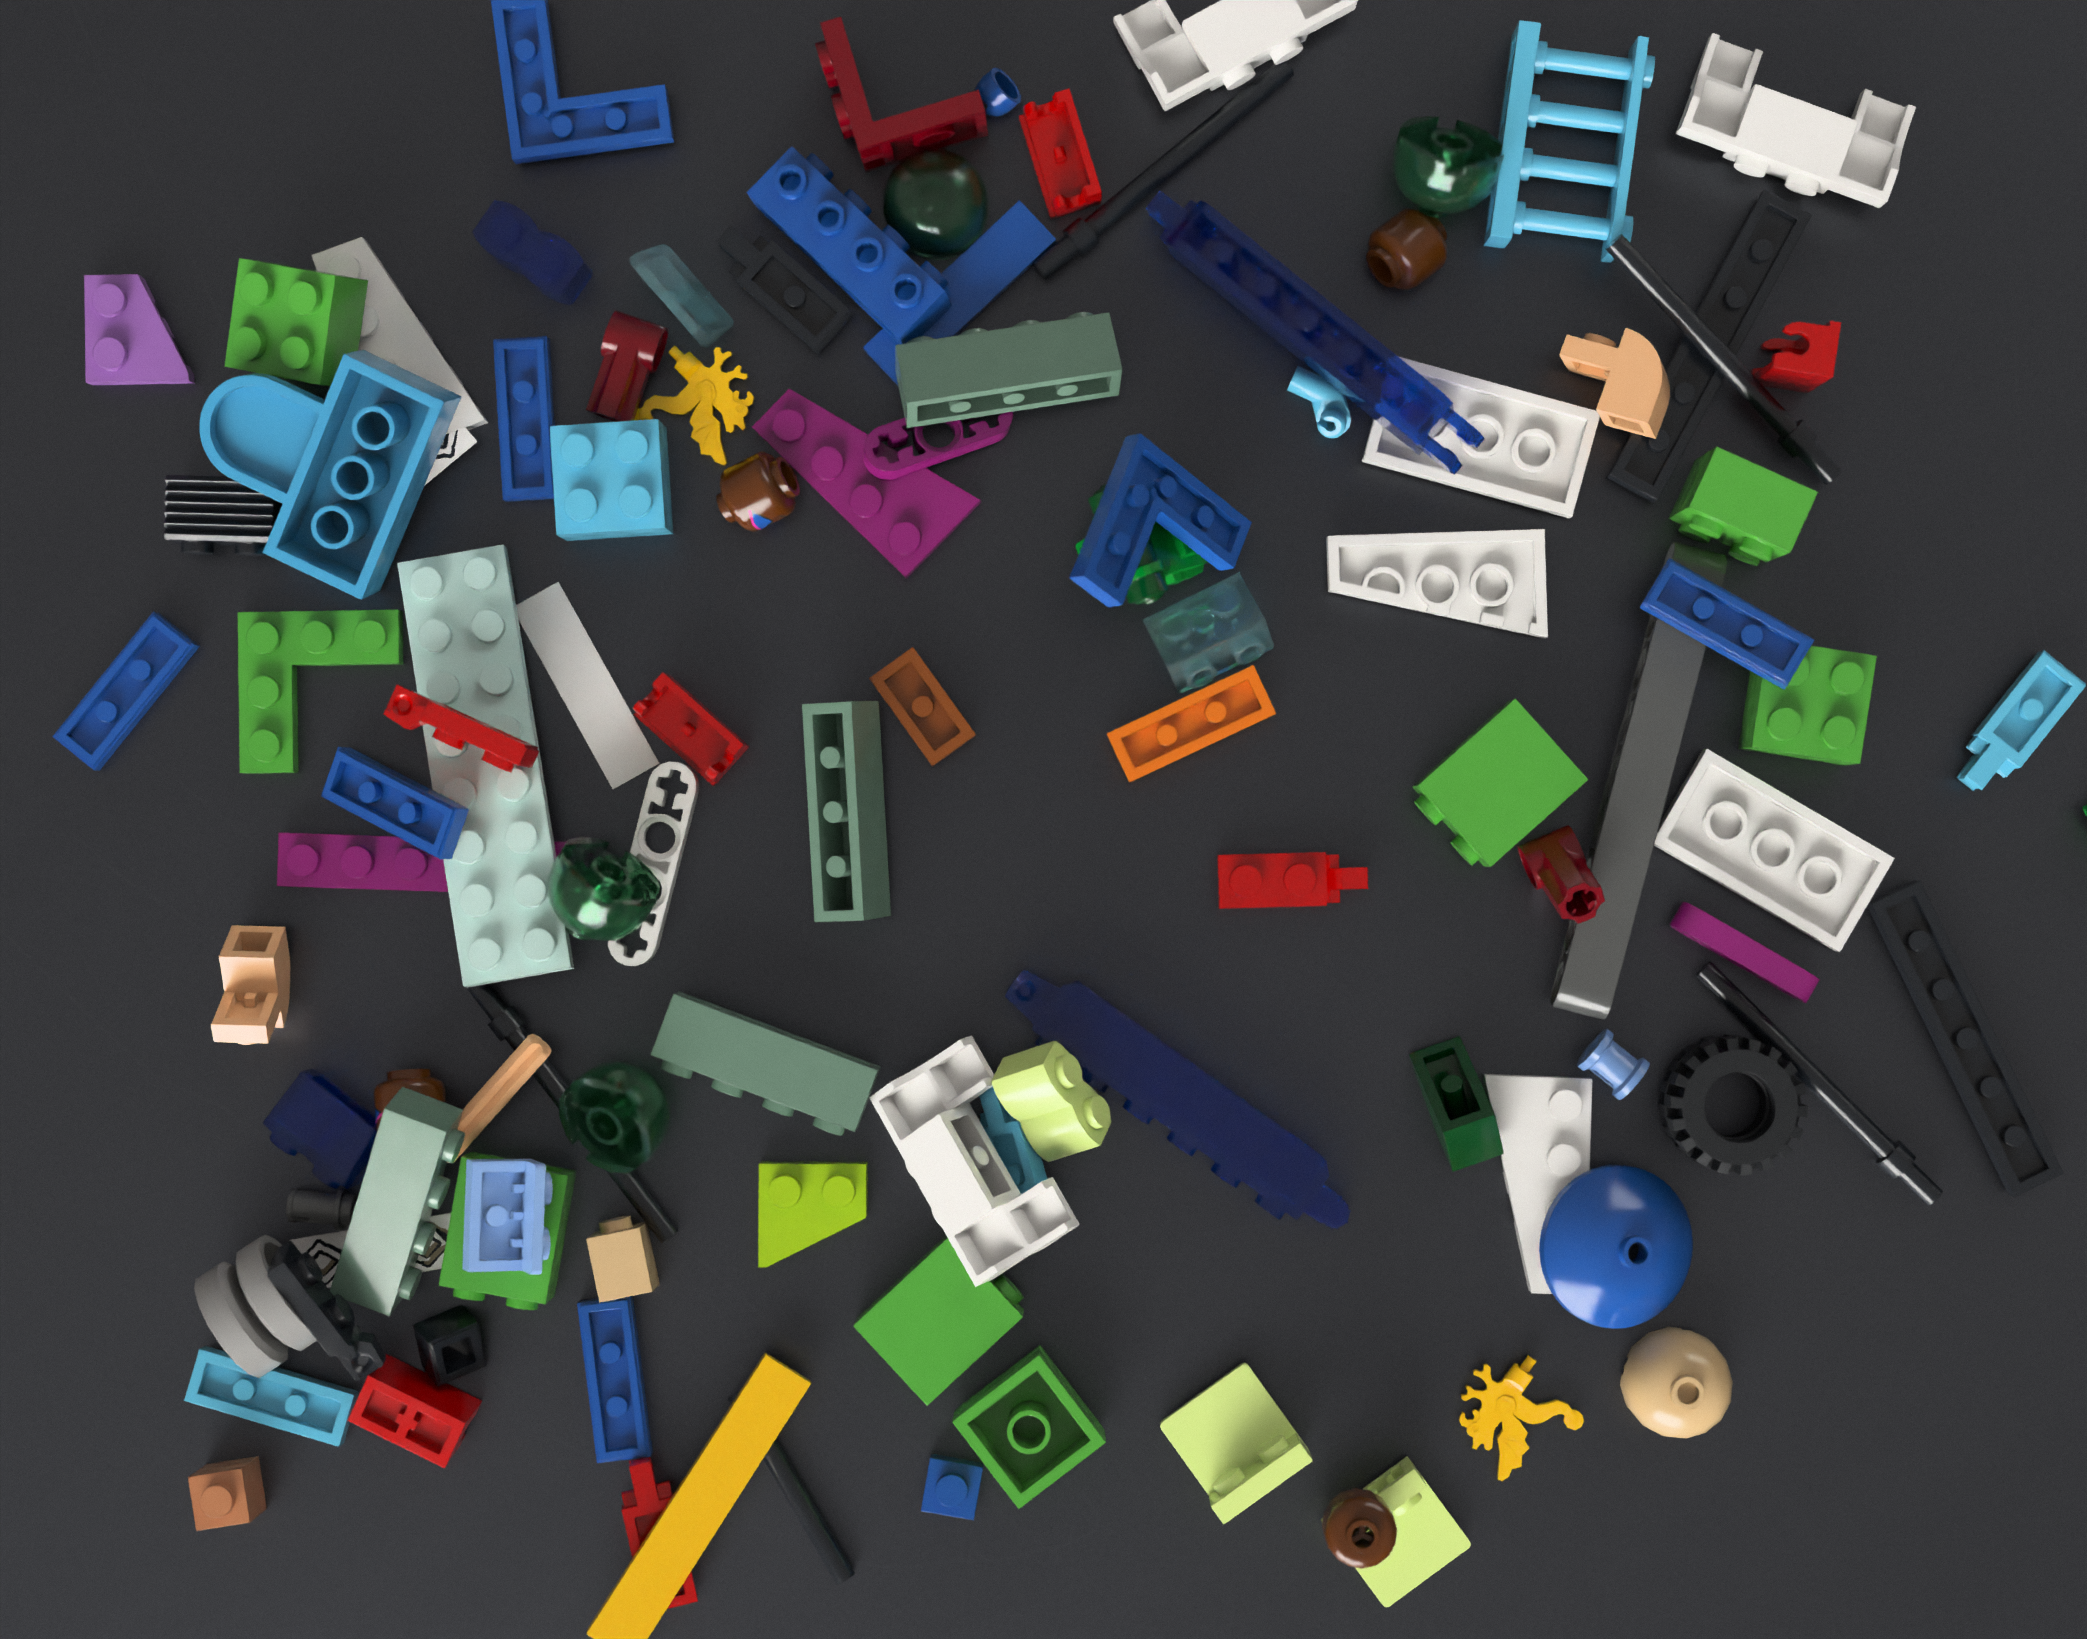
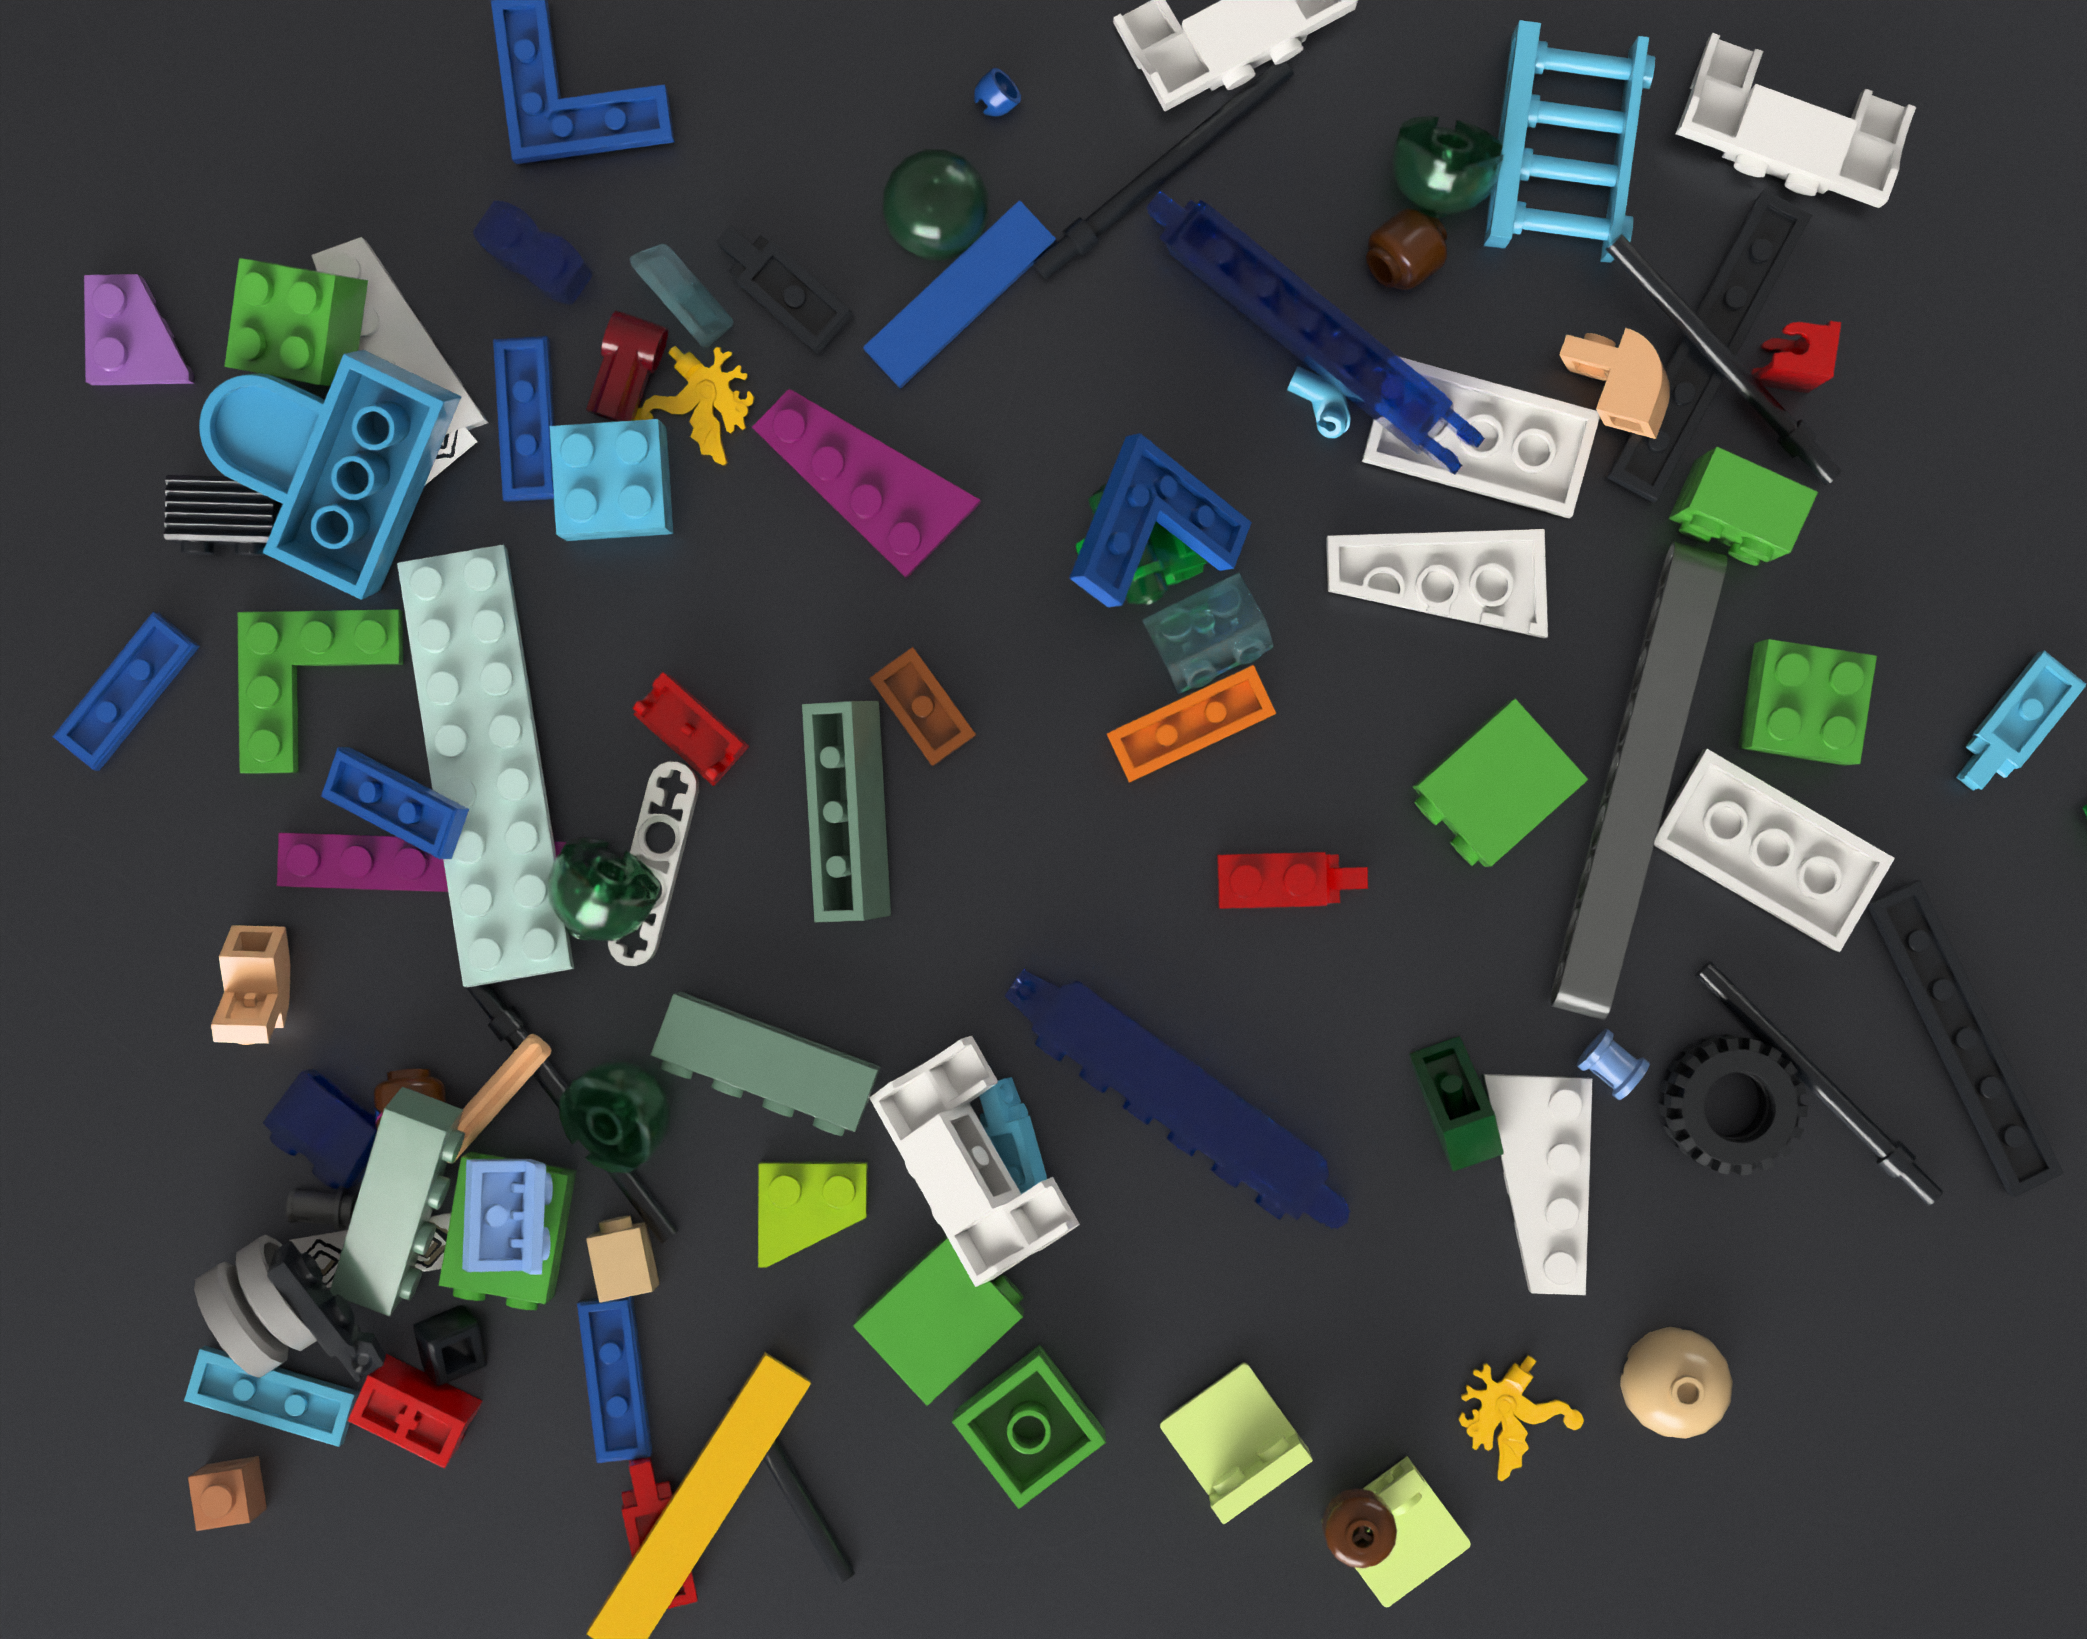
(456, 728): red hinge -> none
(585, 685): white sticker -> none
(757, 491): reddish brown head -> none
(849, 247): blue brick -> none
(895, 434): magenta beam -> none
(897, 136): dark red bracket -> none
(952, 1487): blue plate -> none
(1007, 369): sand green brick -> none
(1052, 1101): yellowish green brick -> none
(1060, 155): red hinge -> none
(1560, 868): dark red piece -> none
(1589, 1241): blue dish -> none
(1727, 623): blue tile -> none
(1744, 952): magenta beam -> none

